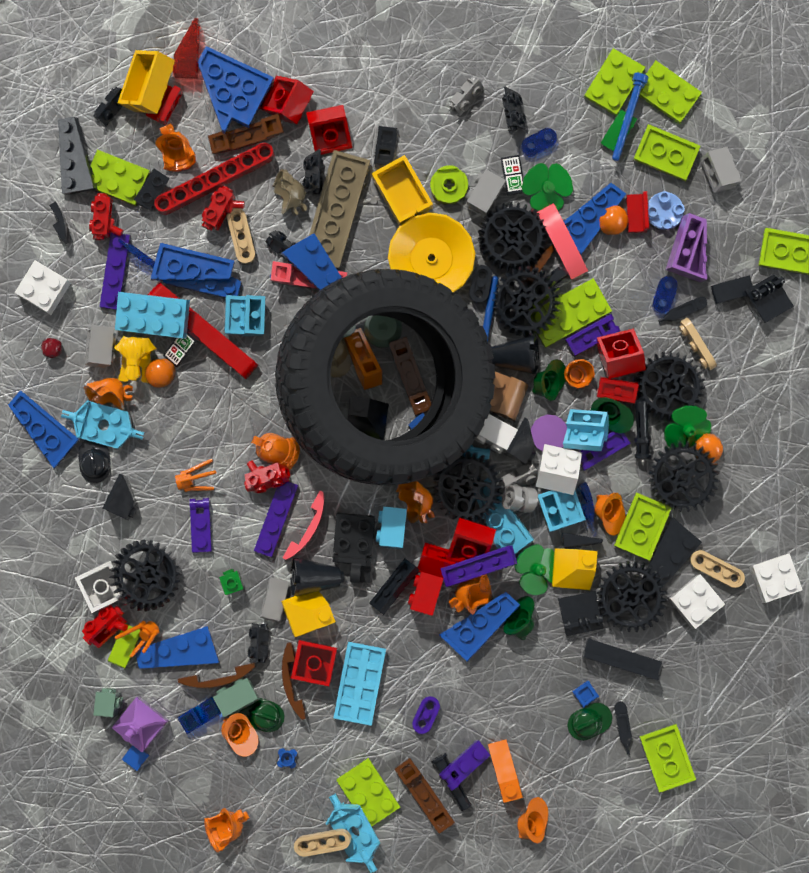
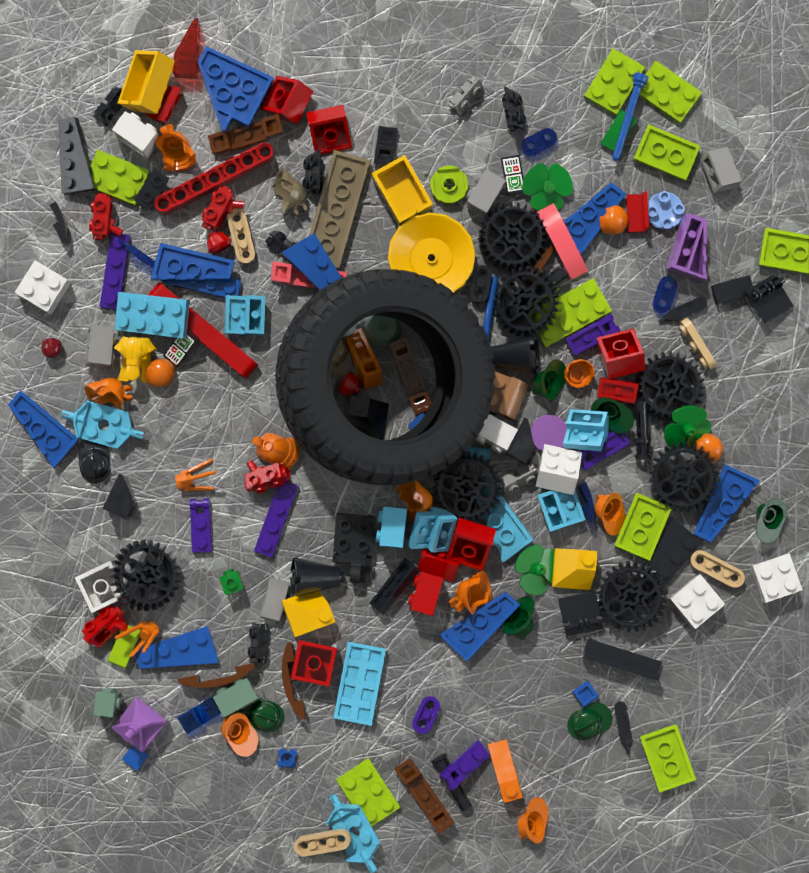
(136, 134): none -> white brick
(218, 242): none -> red cone
(224, 828): orange helmet -> none
(294, 548): coral slope -> none
(350, 385): none -> red cone
(433, 530): none -> medium azure brick
(479, 566): dark purple plate -> none
(519, 498): light grey wheel -> none
(573, 540): black slope -> none
(732, 491): none -> blue wing
(770, 519): none -> piece

